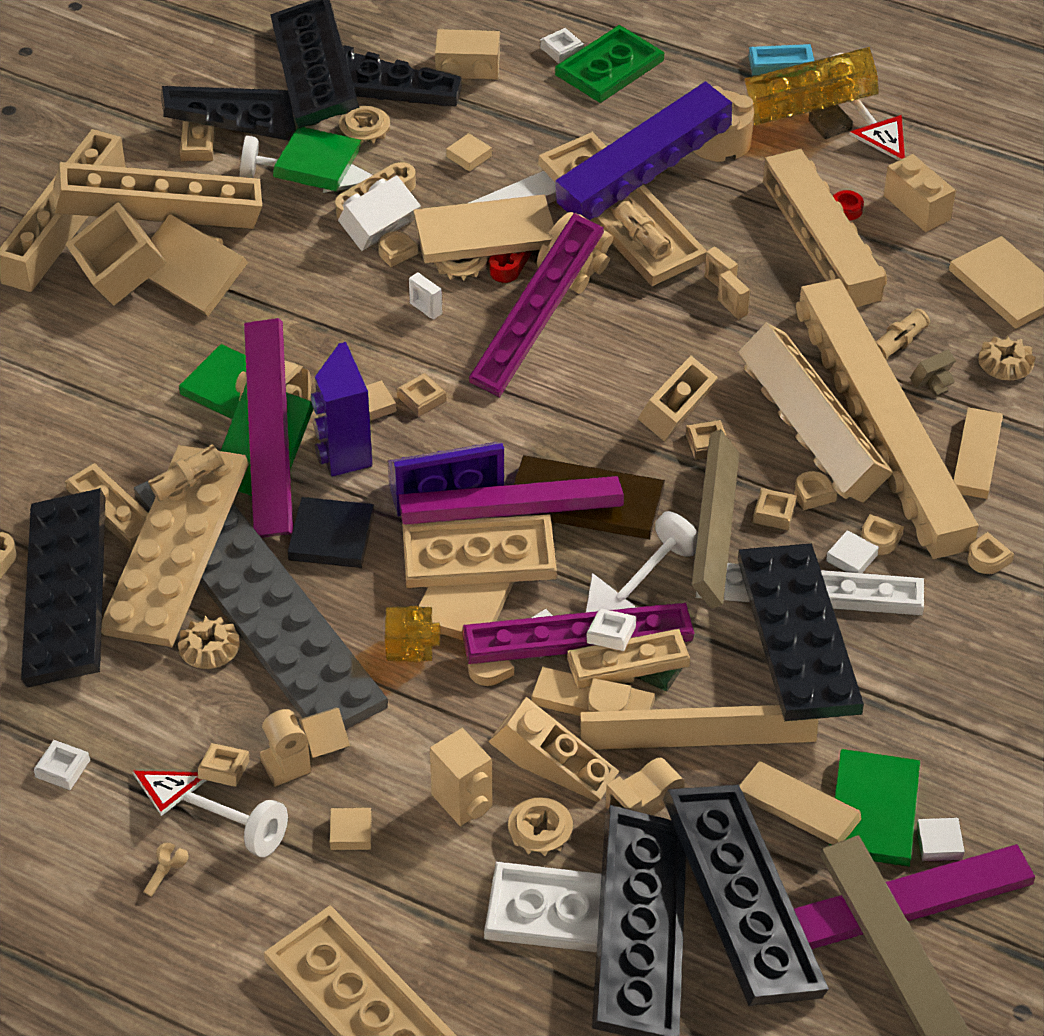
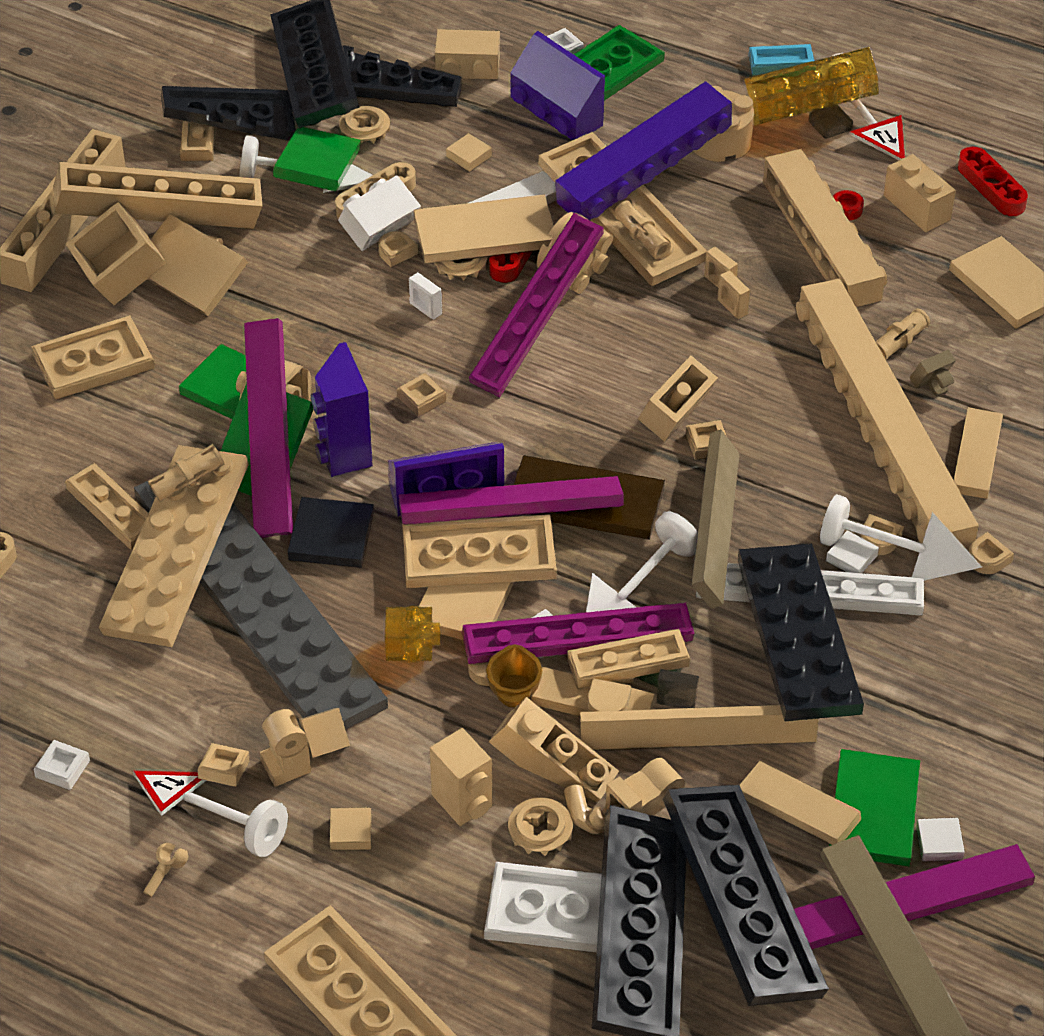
(64, 588): black plate -> none
(92, 357): none -> tan tile
(214, 653): tan gear -> none
(380, 400): tan tile -> none
(513, 674): none -> pearl gold piece
(558, 87): none -> slope
(583, 816): none -> tan arm
(611, 629): white tile -> none
(677, 689): none -> clear smoke tile
(774, 509): tan tile -> none
(814, 413): tan brick -> none
(814, 490): tan tile -> none
(938, 554): none -> white piece
(1005, 196): none -> red beam
(1010, 368): tan gear -> none

